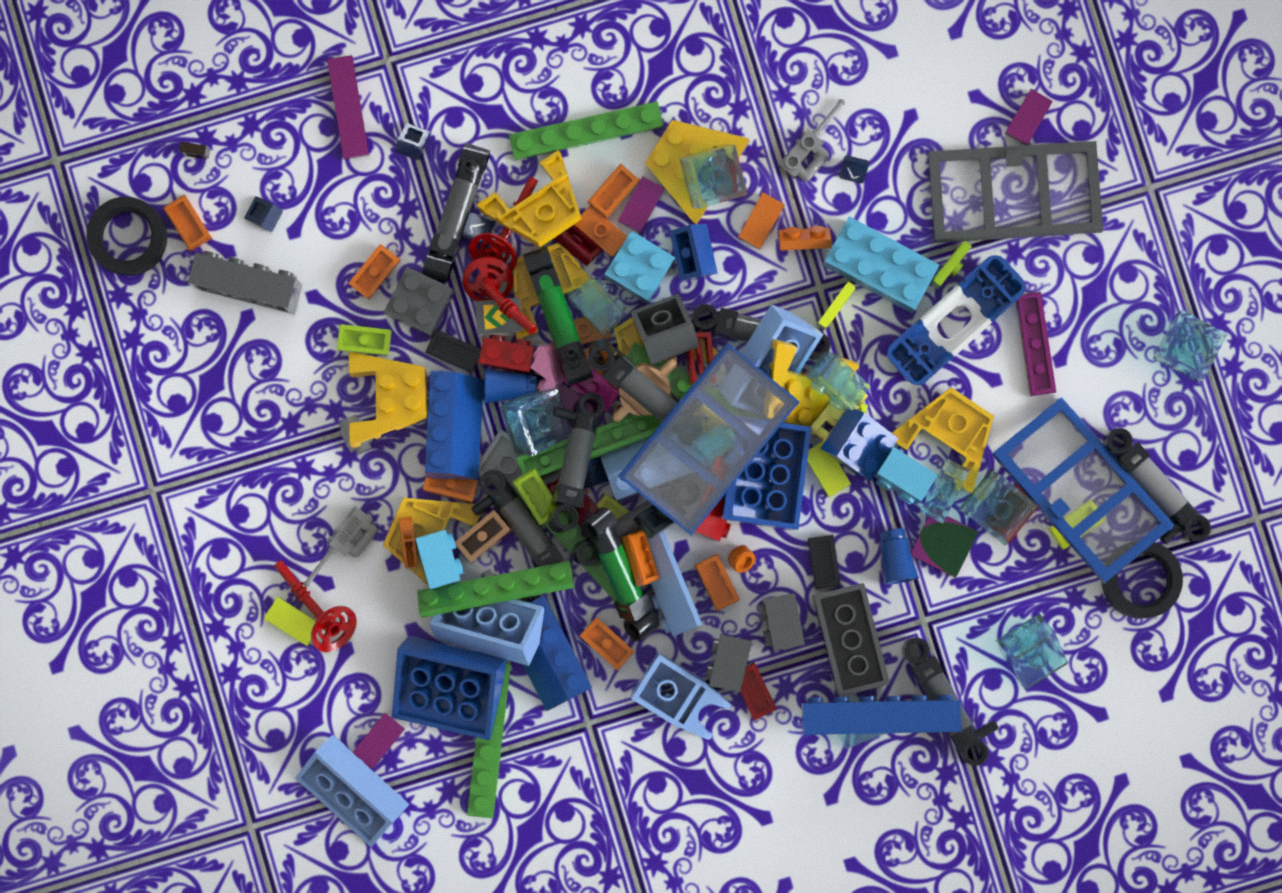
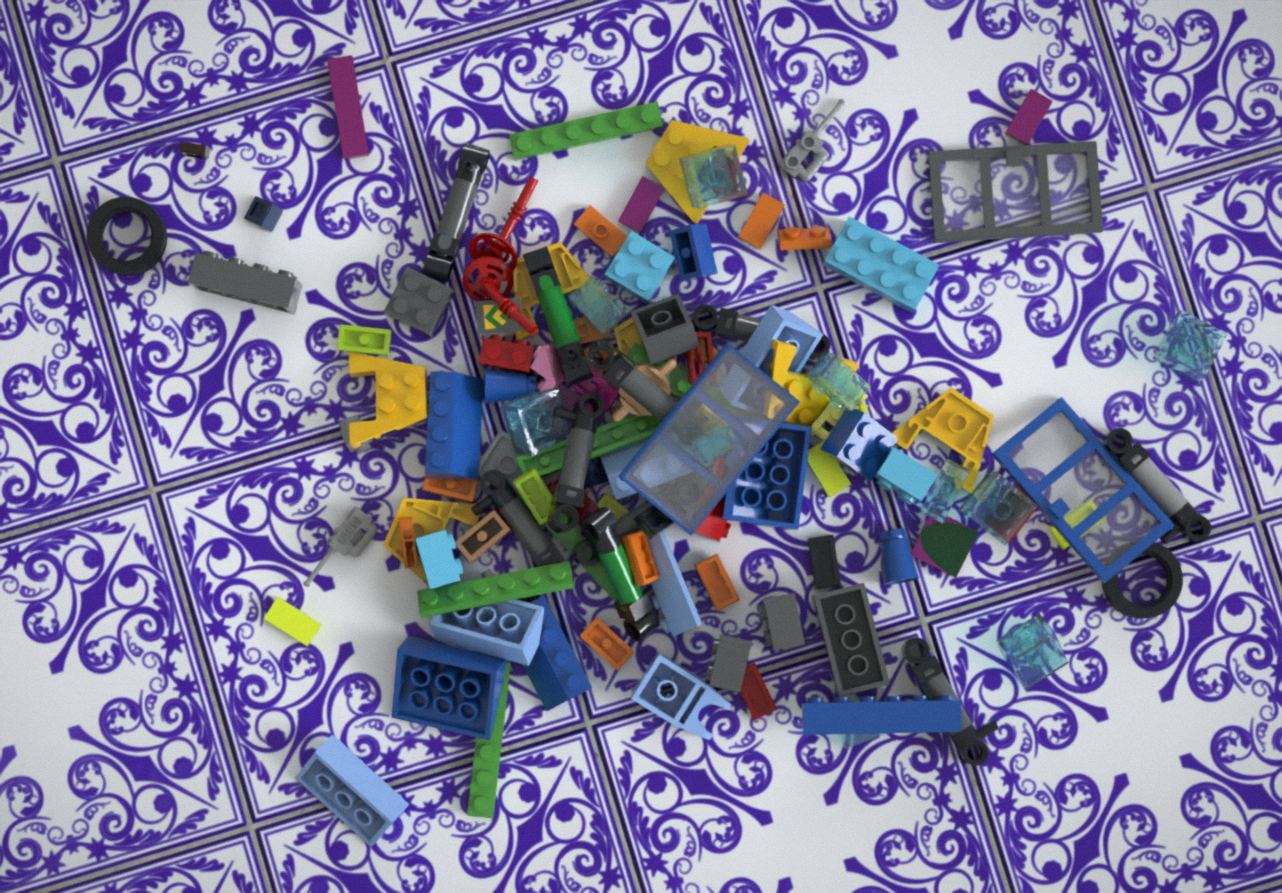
(187, 223): orange tile -> none
(323, 621): red dish -> none
(374, 271): orange plate -> none
(378, 740): magenta tile -> none
(412, 141): dark blue slope -> none
(453, 351): black tile -> none
(476, 225): dark blue slope -> none
(542, 213): yellow wing -> none
(579, 245): dark red tile -> none
(613, 191): orange plate -> none
(741, 559): orange tile -> none
(836, 306): neon yellow tile -> none
(854, 169): dark blue slope -> none
(952, 266): lime plate -> none
(984, 292): blue piece -> none
(1035, 344): magenta tile -> none

